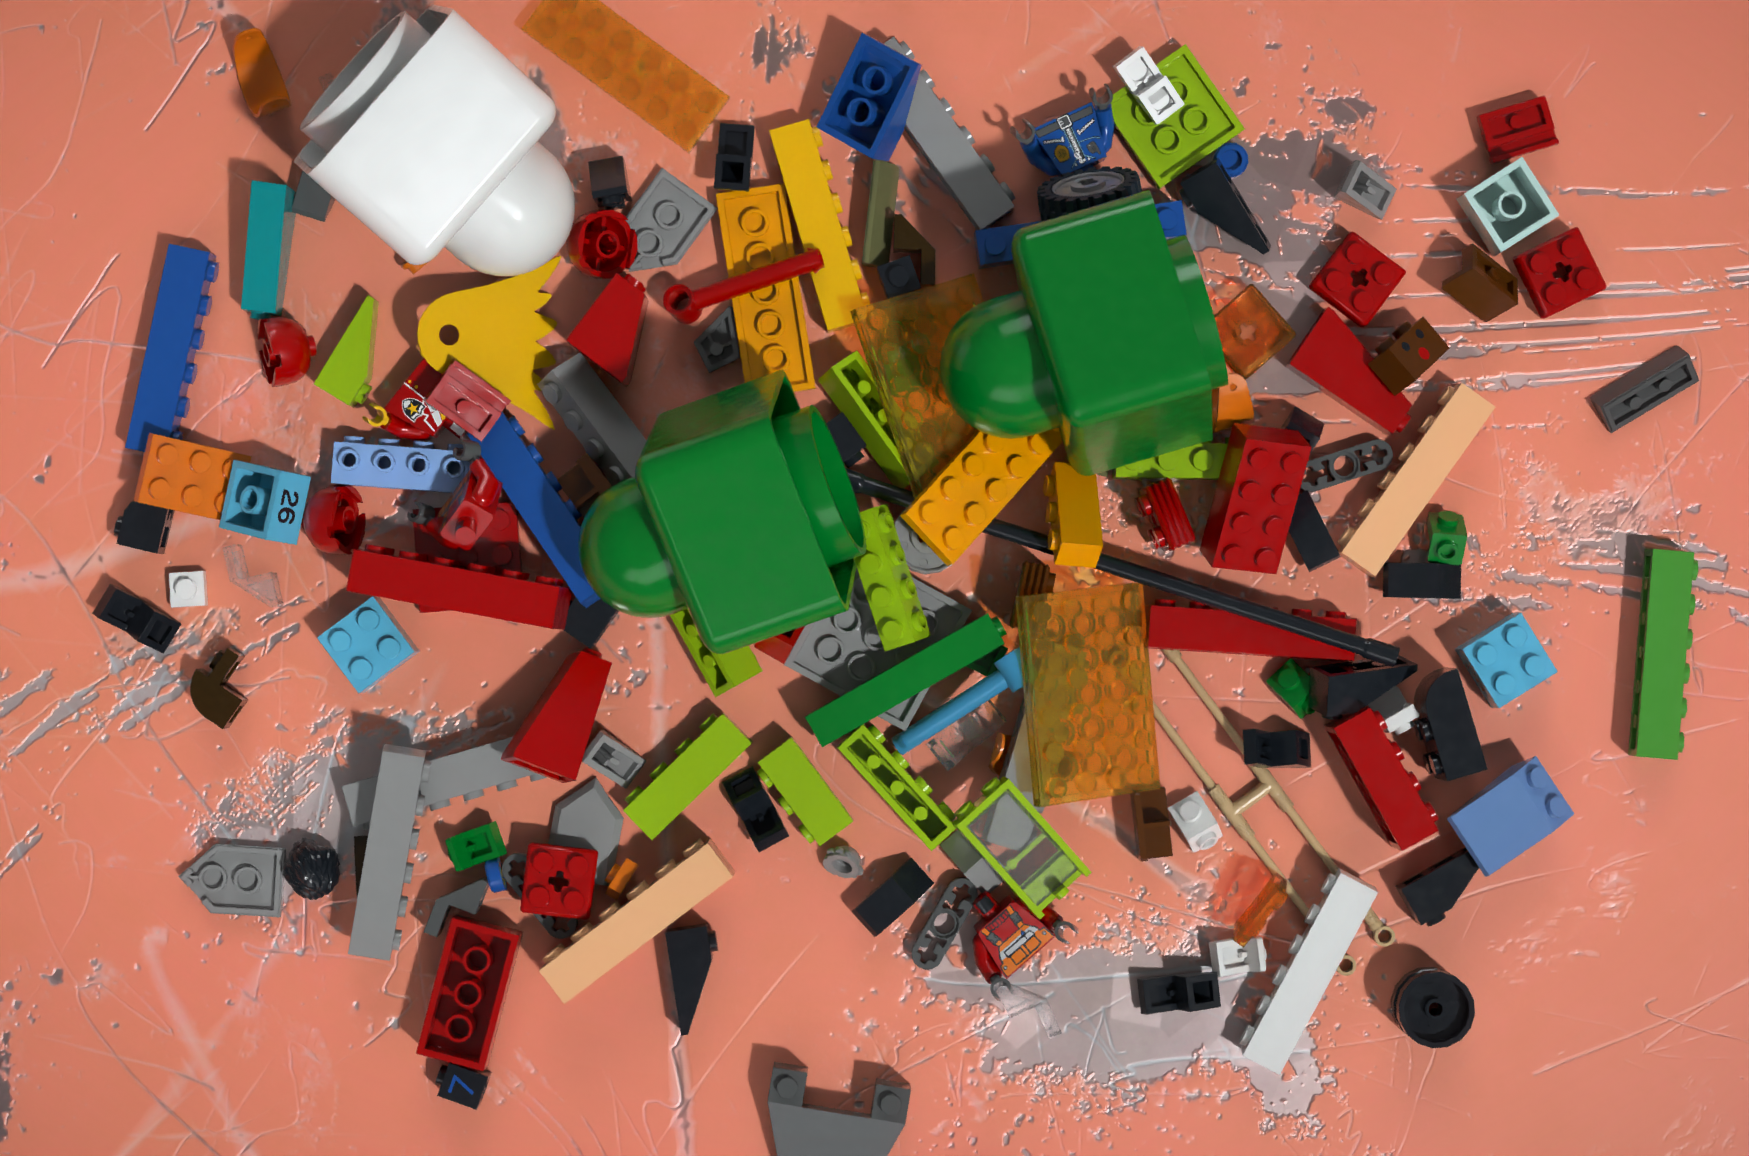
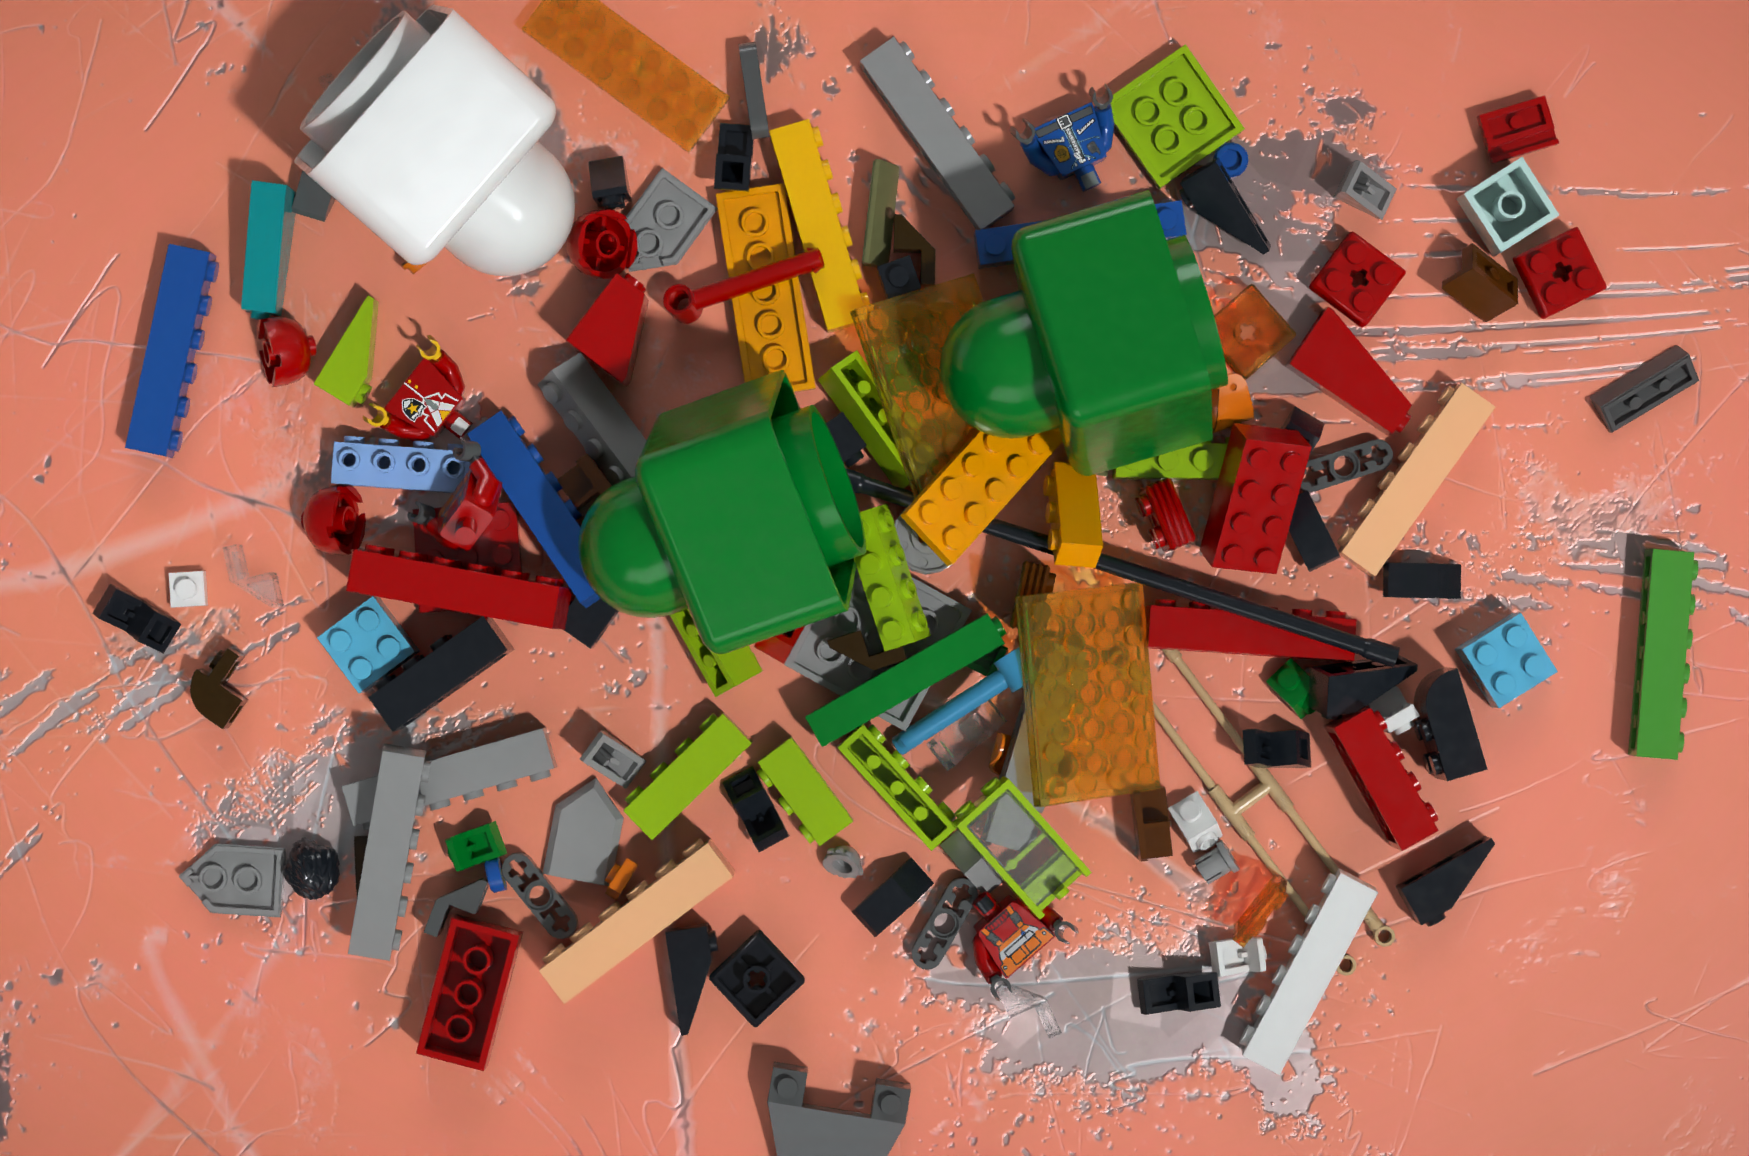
(144, 527): black slope -> none
(185, 476): orange plate -> none
(259, 74): orange piece -> none
(265, 502): medium azure brick -> none
(440, 673): none -> black brick
(462, 1084): black brick -> none
(467, 400): red plate -> none
(496, 335): yellow piece -> none
(561, 721): red slope -> none
(573, 899): red brick -> none
(719, 342): dark grey piece -> none
(734, 975): none -> black brick
(753, 90): none -> dark grey beam
(854, 647): none -> dark brown slope
(871, 99): blue slope -> none
(1085, 190): black wheel -> none
(1148, 85): white slope -> none
(1216, 863): none -> light grey bush
(1407, 356): reddish brown brick -> none
(1443, 1024): black wheel -> none
(1446, 537): green bracket -> none
(1510, 815): medium blue slope -> none

